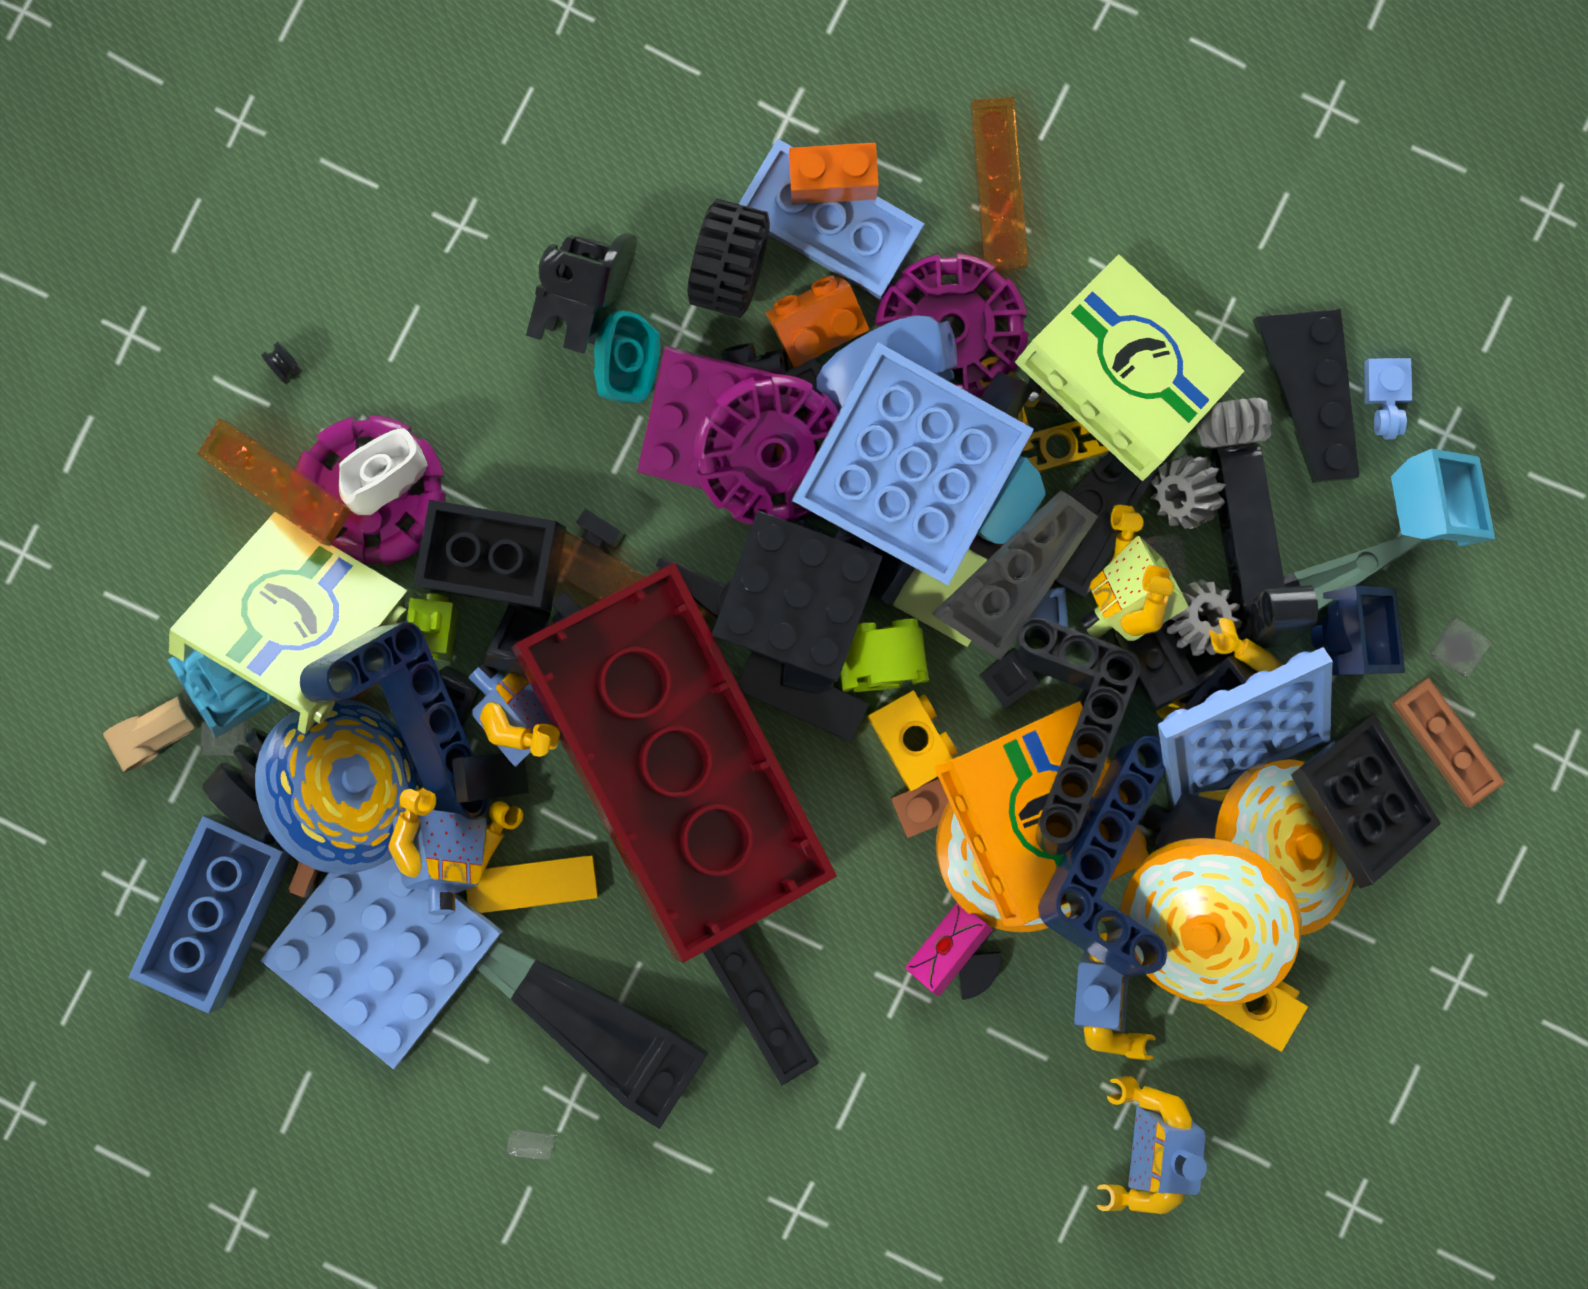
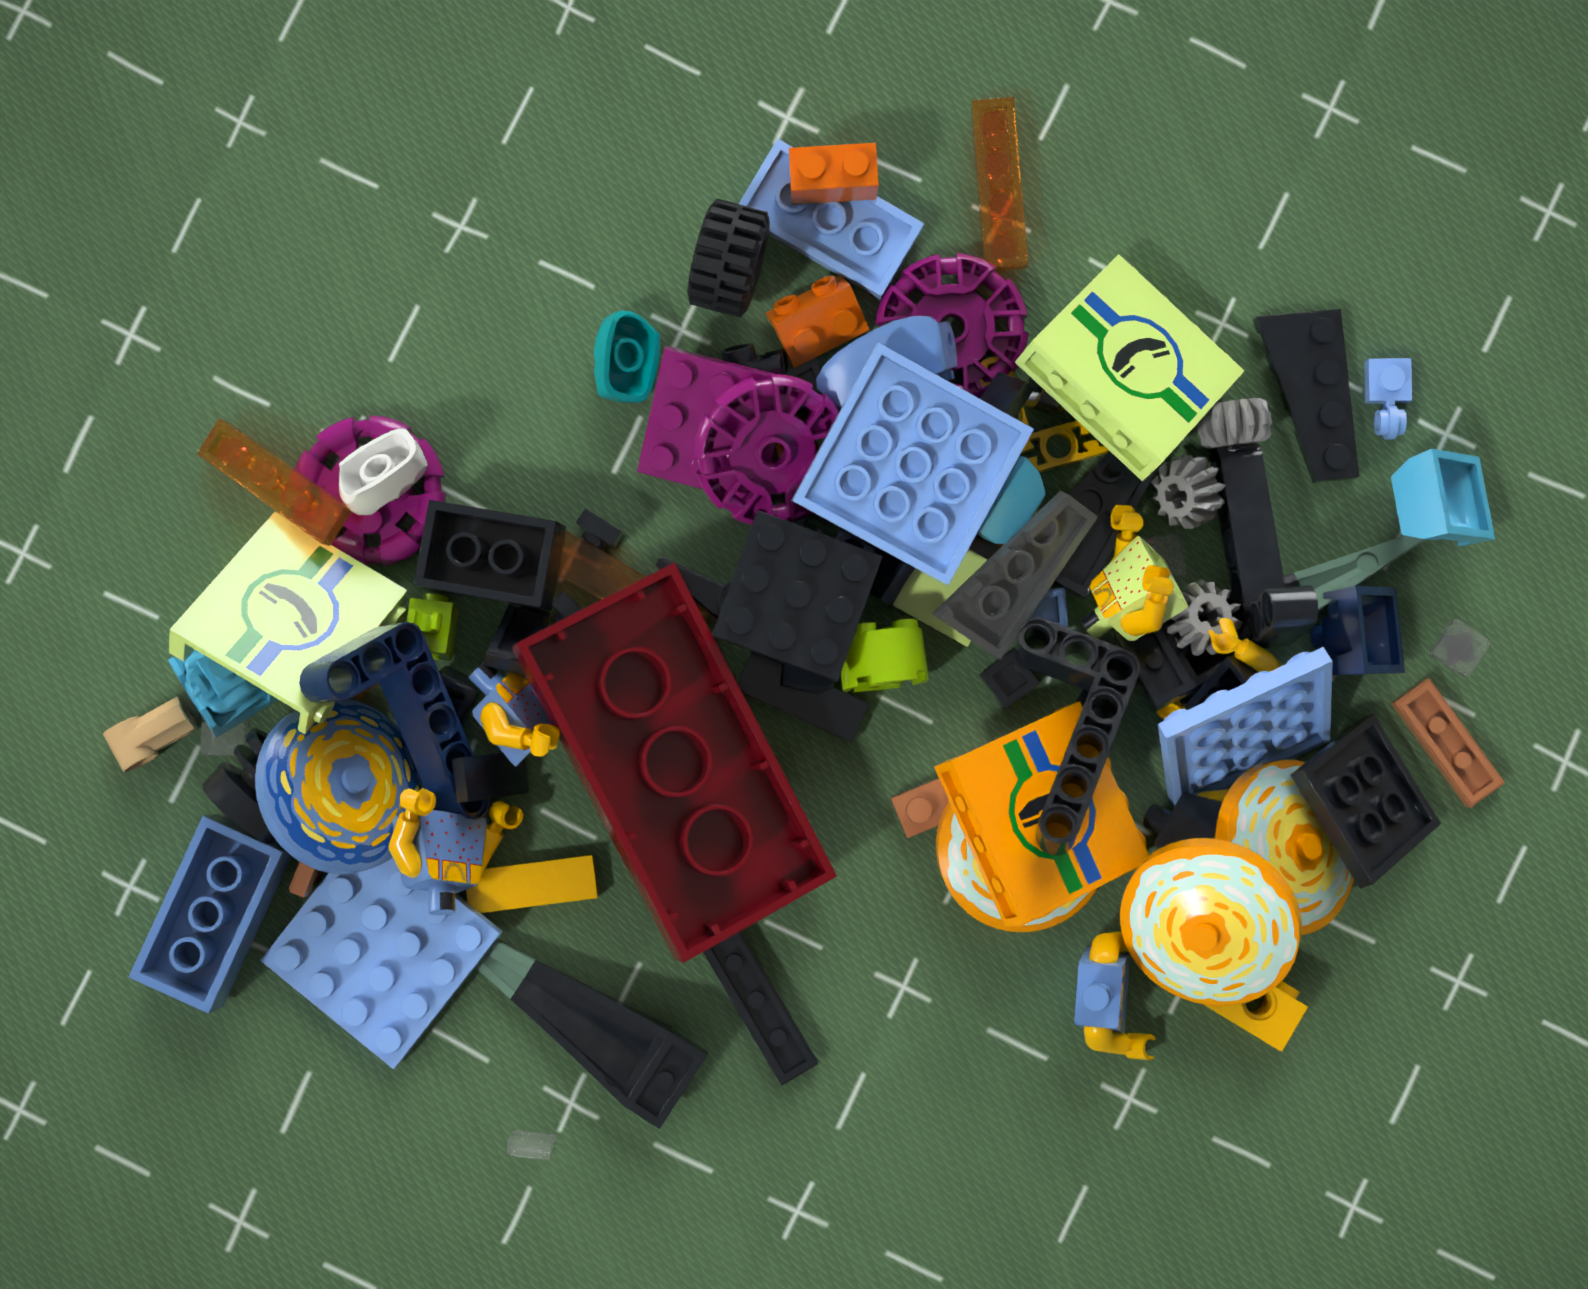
(281, 363): black bush -> none
(586, 293): black piece -> none
(890, 725): yellow brick -> none
(948, 949): dark pink tile -> none
(979, 973): black tile -> none
(1102, 858): dark blue beam -> none
(1164, 1155): torso -> none

